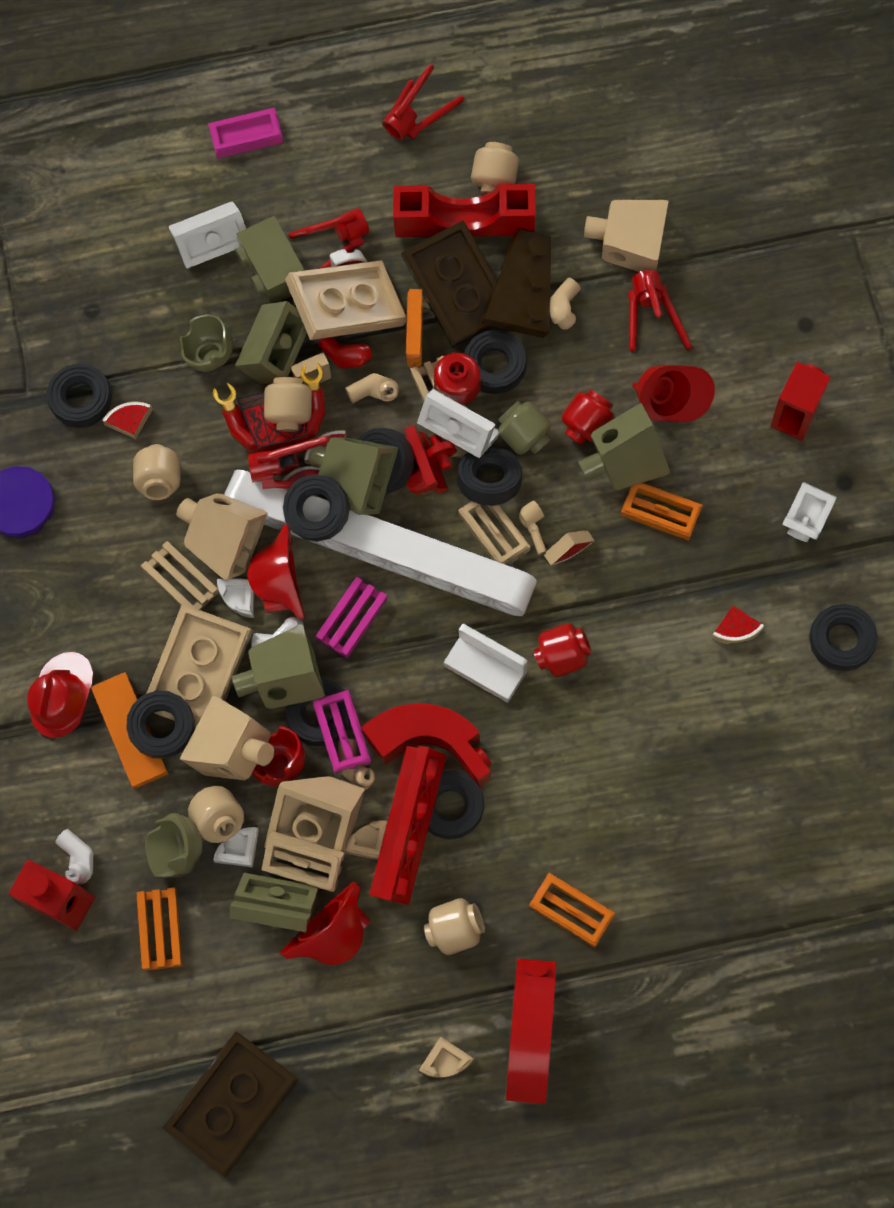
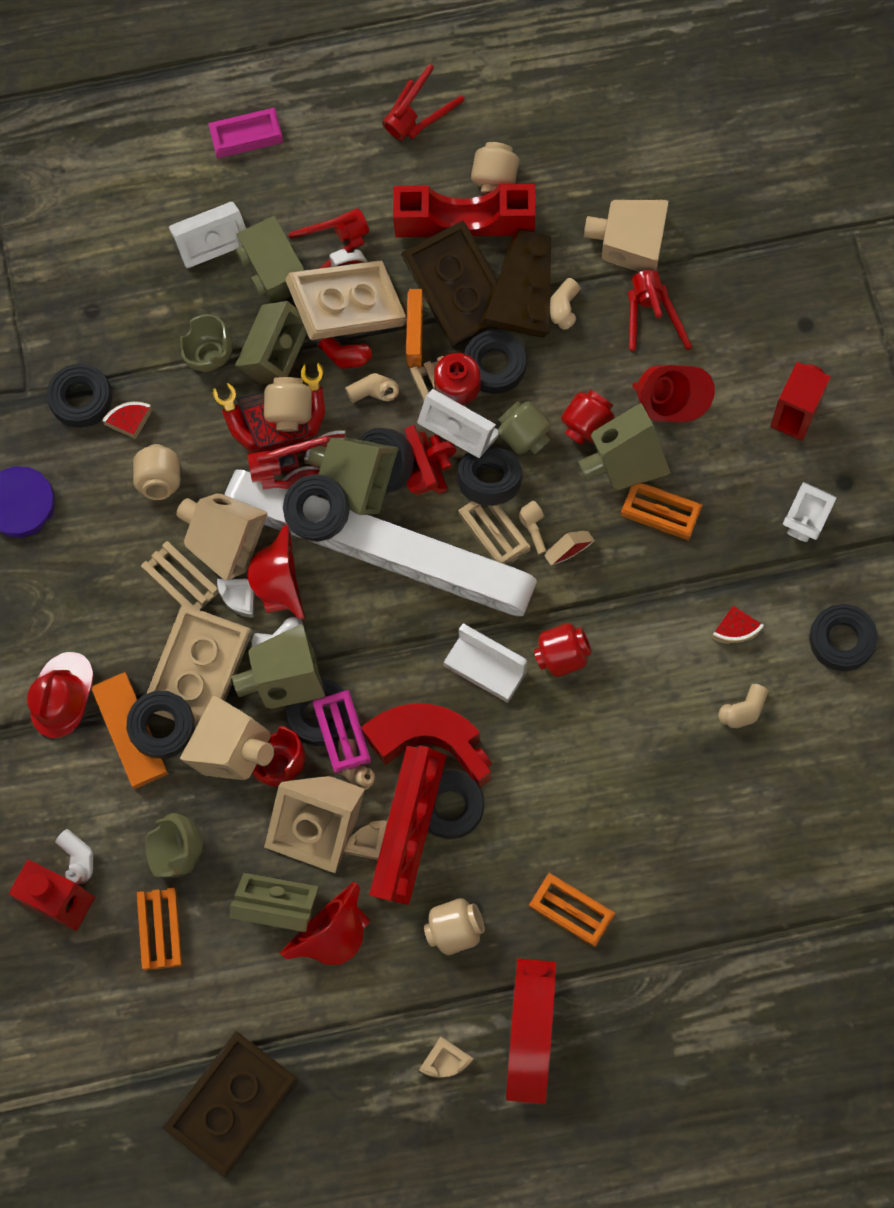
(216, 814): tan head -> none
(238, 849): white tile -> none
(306, 848): tan tile -> none
(312, 369): tan tile -> none
(368, 591): dark pink tile -> none
(745, 712): none -> tan arm

